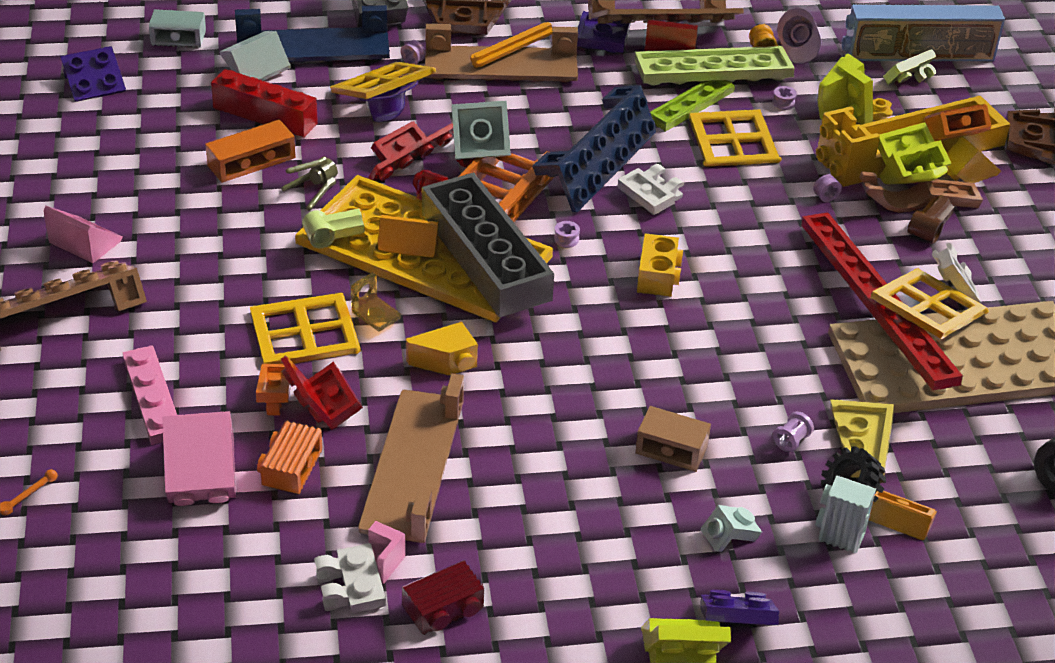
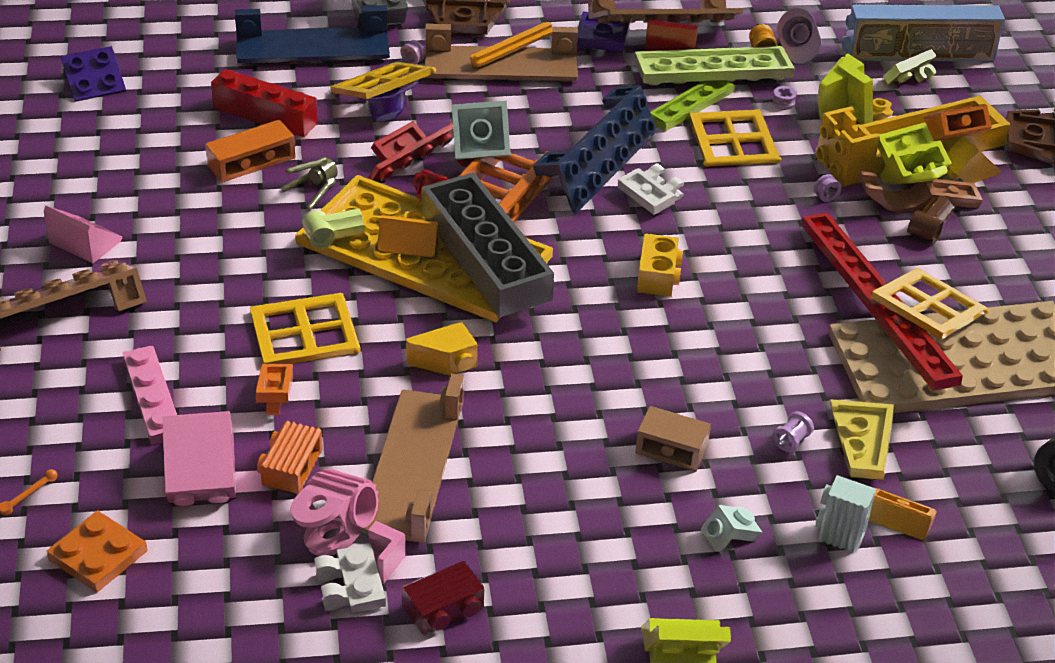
(97, 551): none -> orange plate
(177, 28): light aqua brick -> none
(257, 56): light aqua slope -> none
(325, 392): red bracket -> none
(348, 507): none -> bright pink piece
(370, 307): clear yellow bracket -> none
(566, 234): lavender bush -> none
(750, 609): dark purple plate -> none
(851, 462): black tyre -> none
(957, 273): white plate -> none

